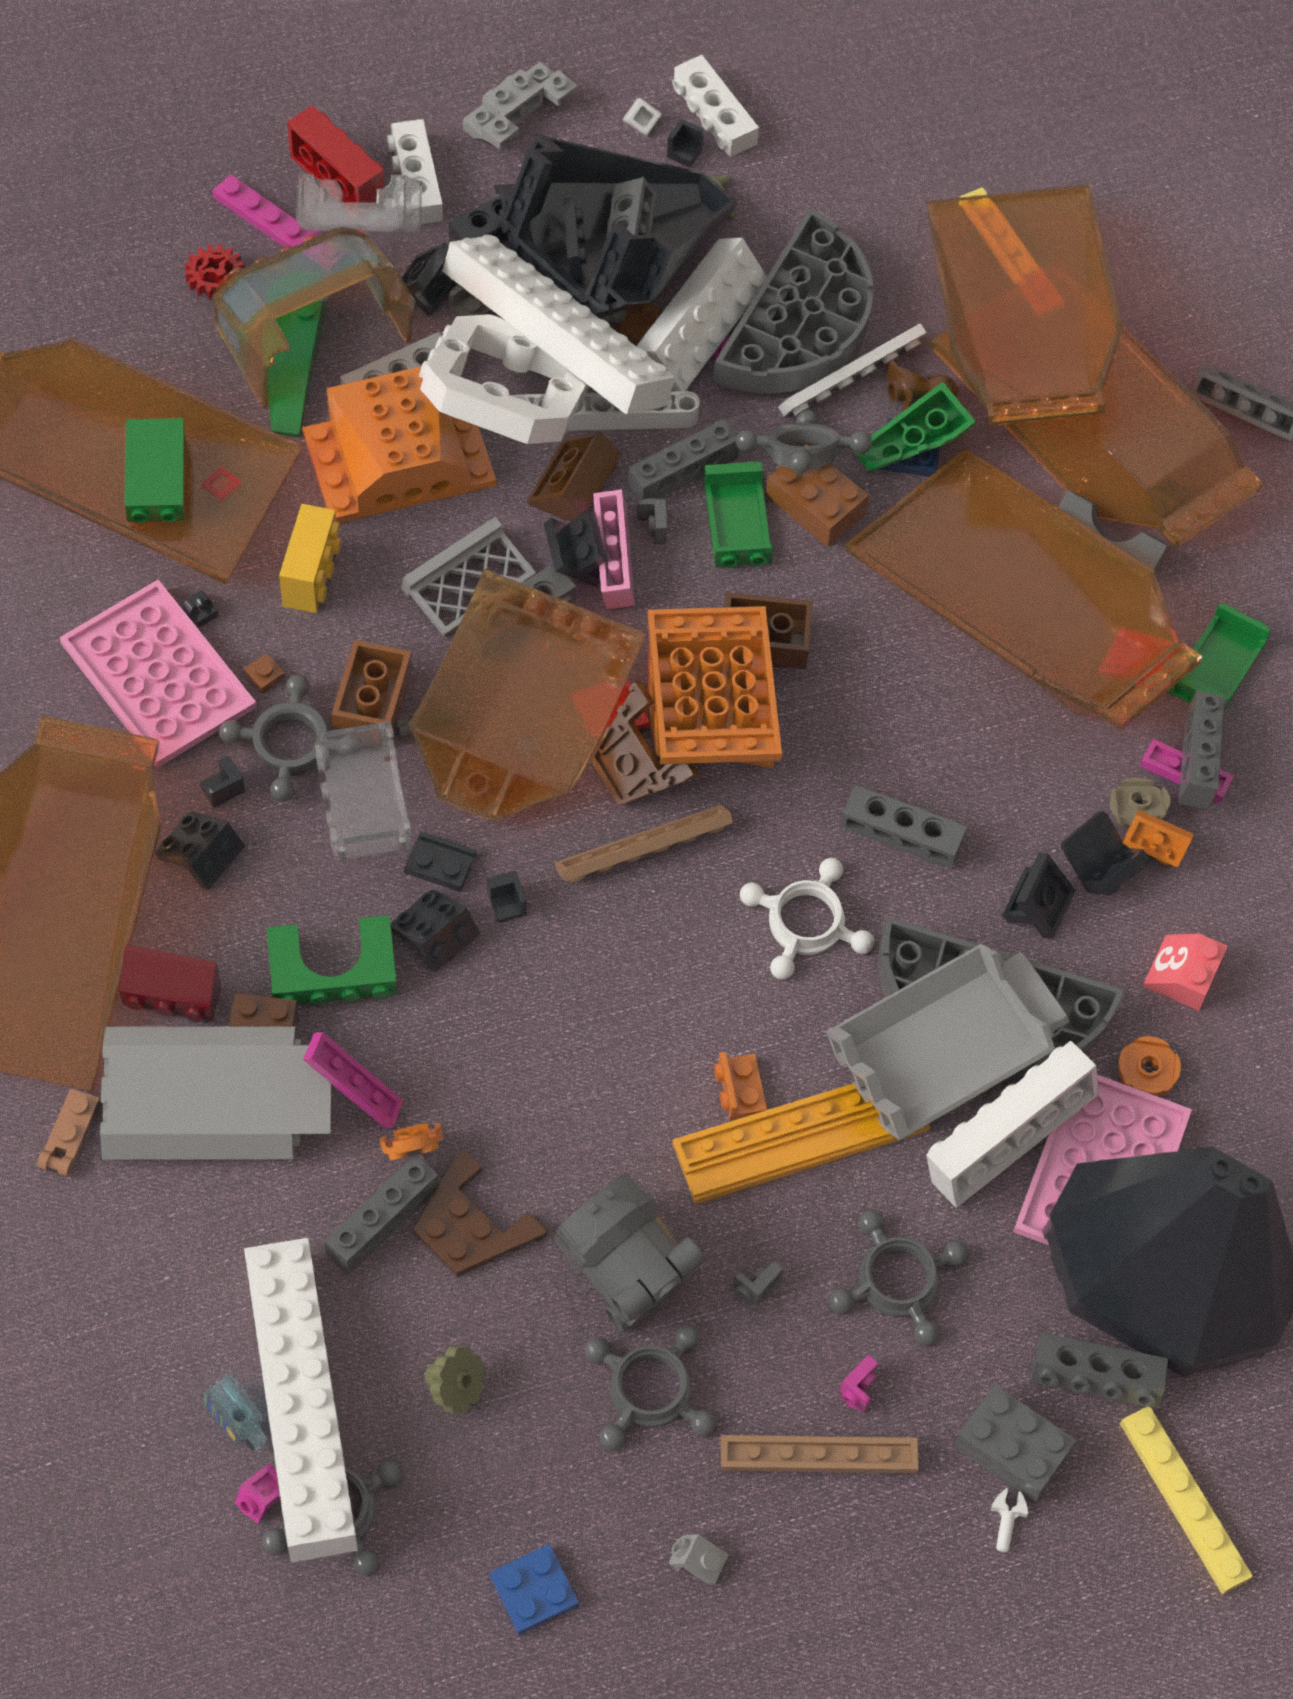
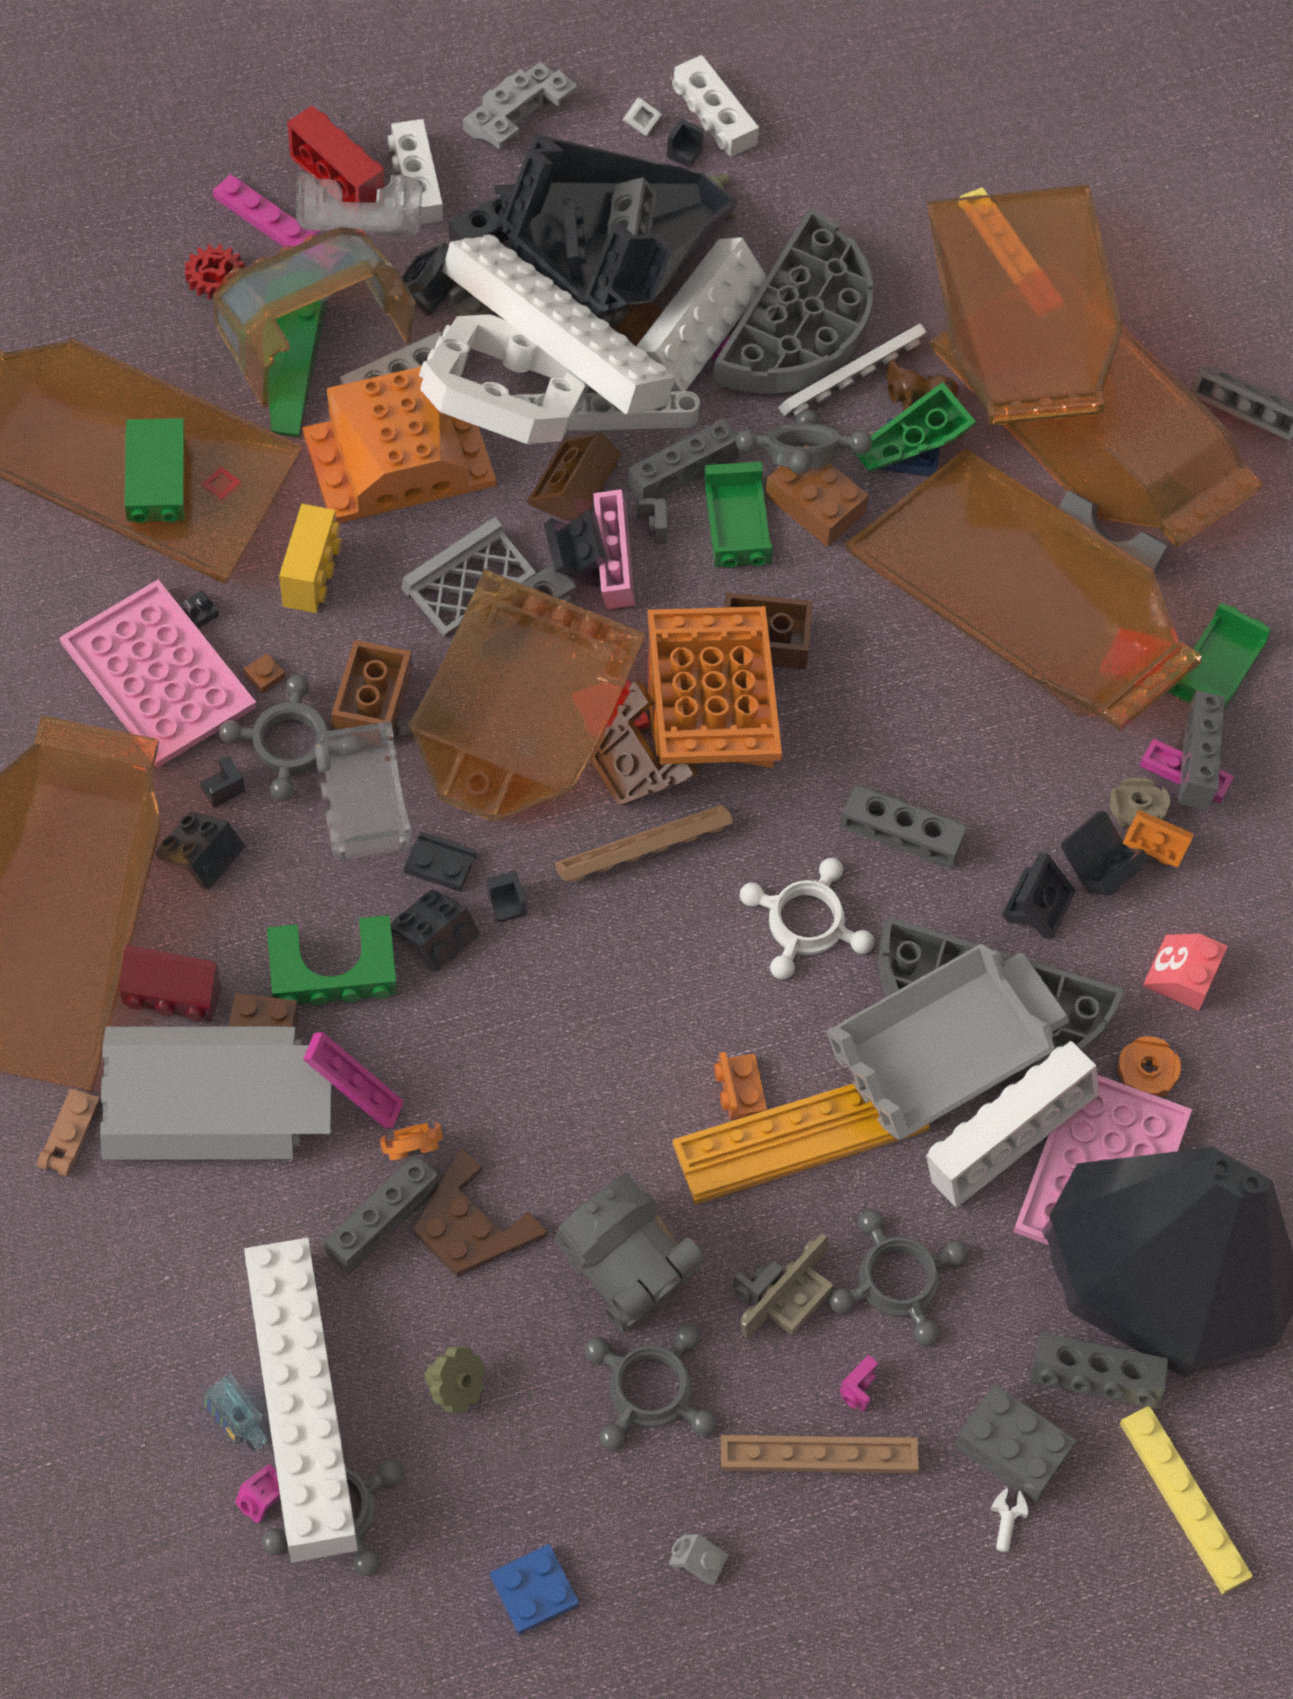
(794, 1295): none -> dark tan bracket

